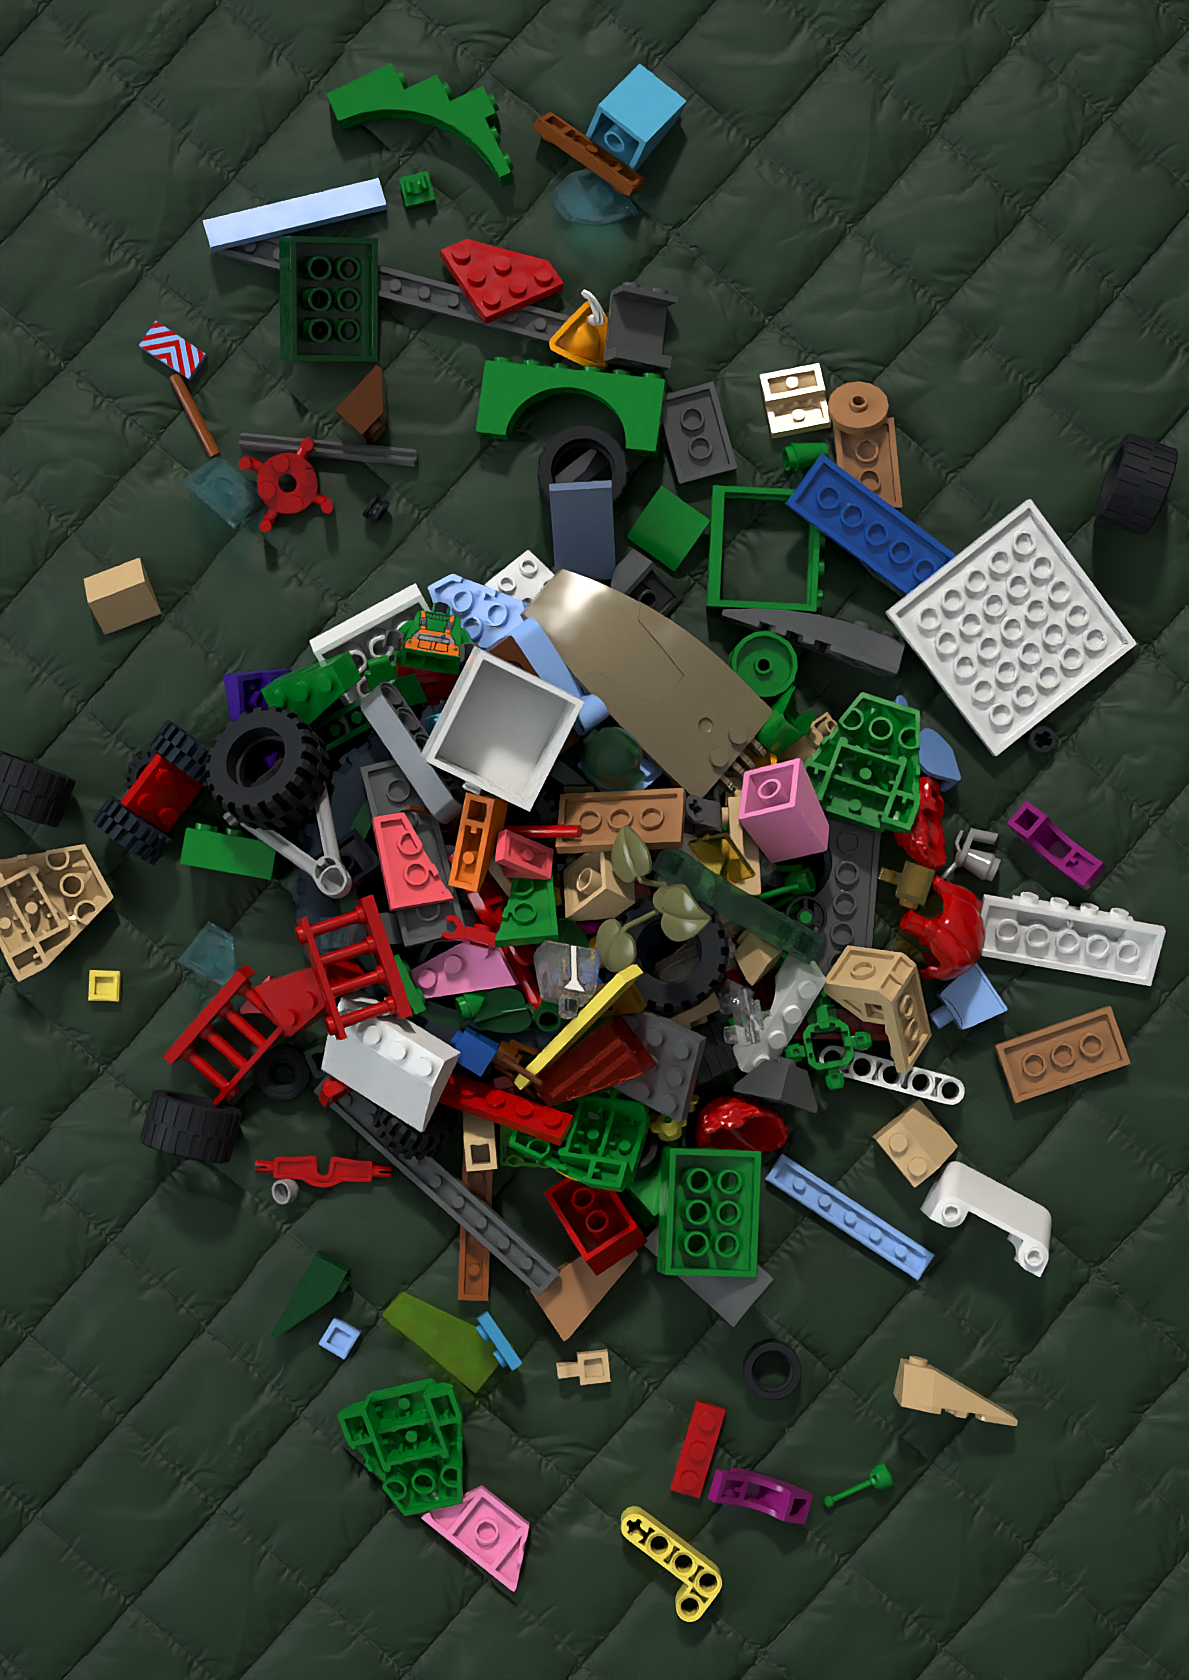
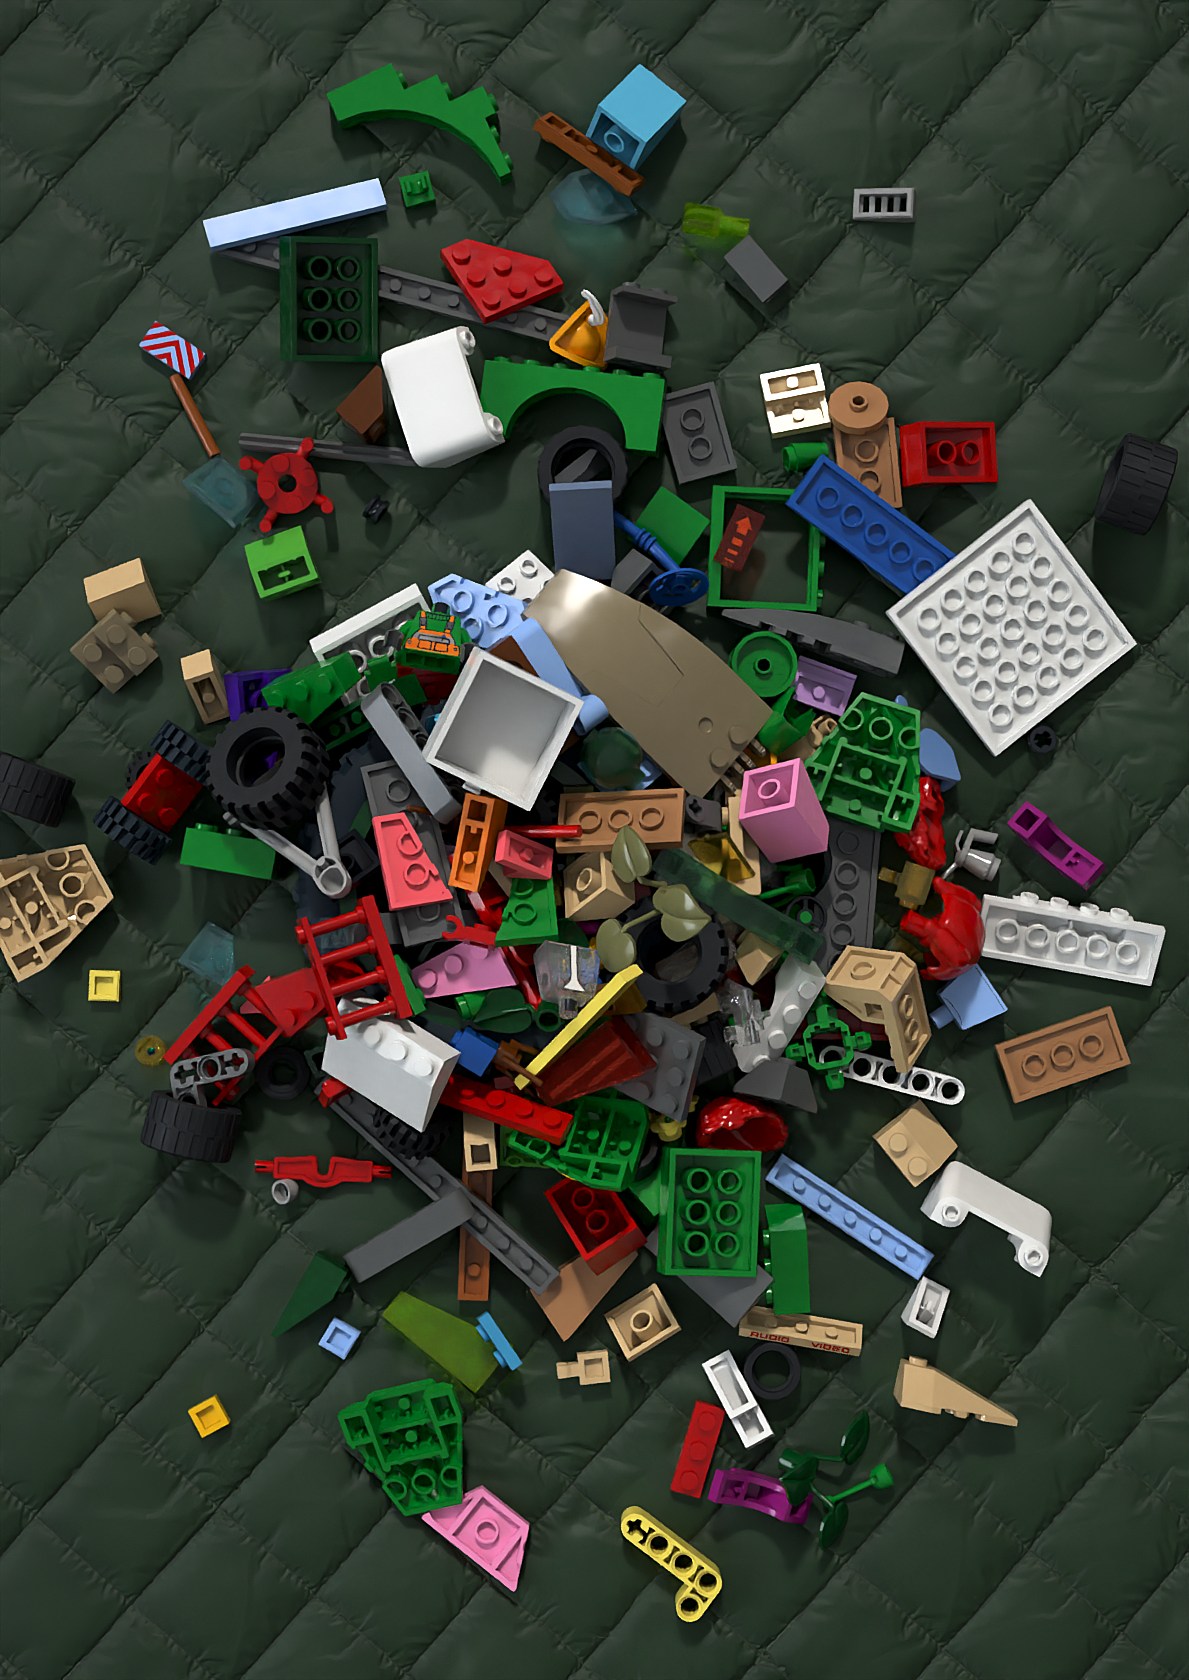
(115, 650): none -> dark tan plate
(150, 1051): none -> clear yellow tile
(194, 1084): none -> dark grey beam
(205, 686): none -> tan slope
(209, 1416): none -> yellow plate
(282, 564): none -> bright green slope
(409, 1234): none -> dark grey beam
(440, 399): none -> white windscreen
(643, 1322): none -> tan slope
(676, 580): none -> blue dish
(711, 222): none -> clear neon green arm
(738, 538): none -> clear red tile
(738, 1400): none -> white slope
(757, 269): none -> dark grey hinge
(787, 1258): none -> green wedge
(801, 1471): none -> dark green plant
(802, 1331): none -> tan plate
(822, 686): none -> lavender plate
(885, 216): none -> light grey slope
(926, 1307): none -> white slope
(948, 453): none -> red slope

